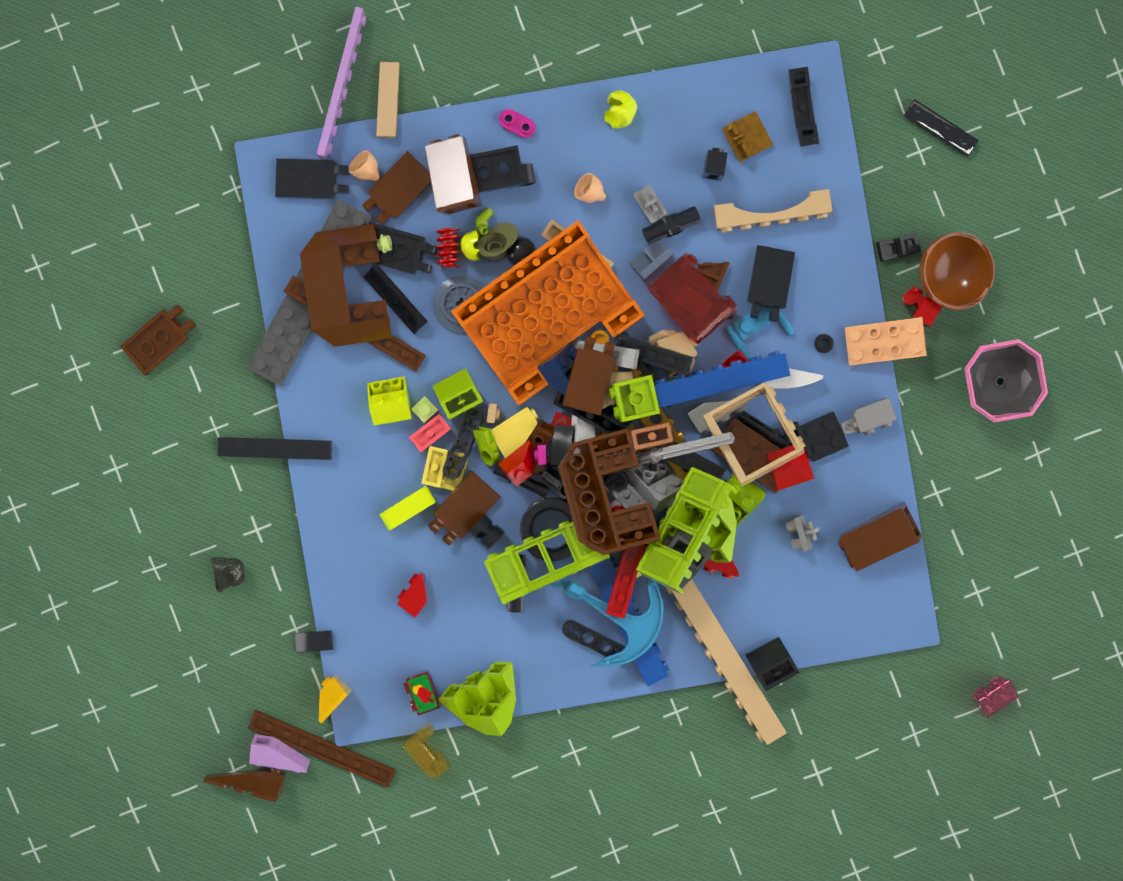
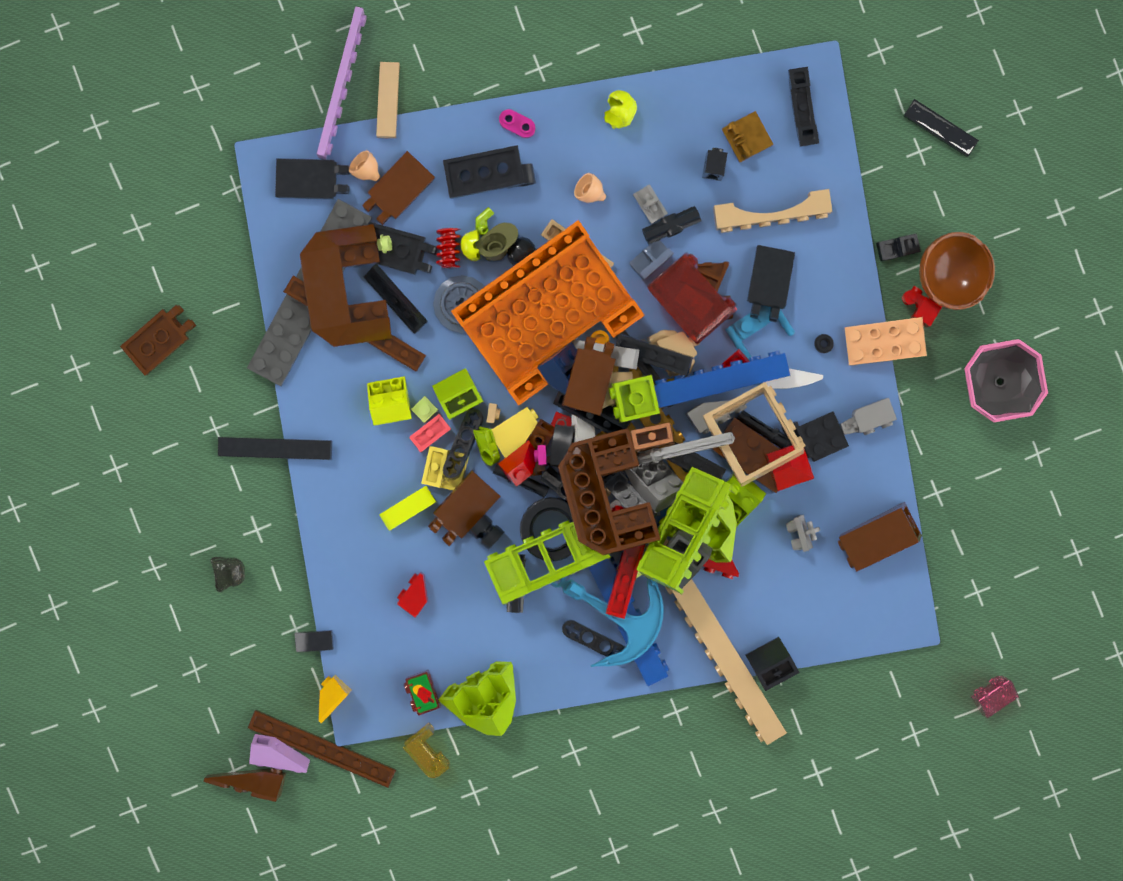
(452, 175): slope -> none

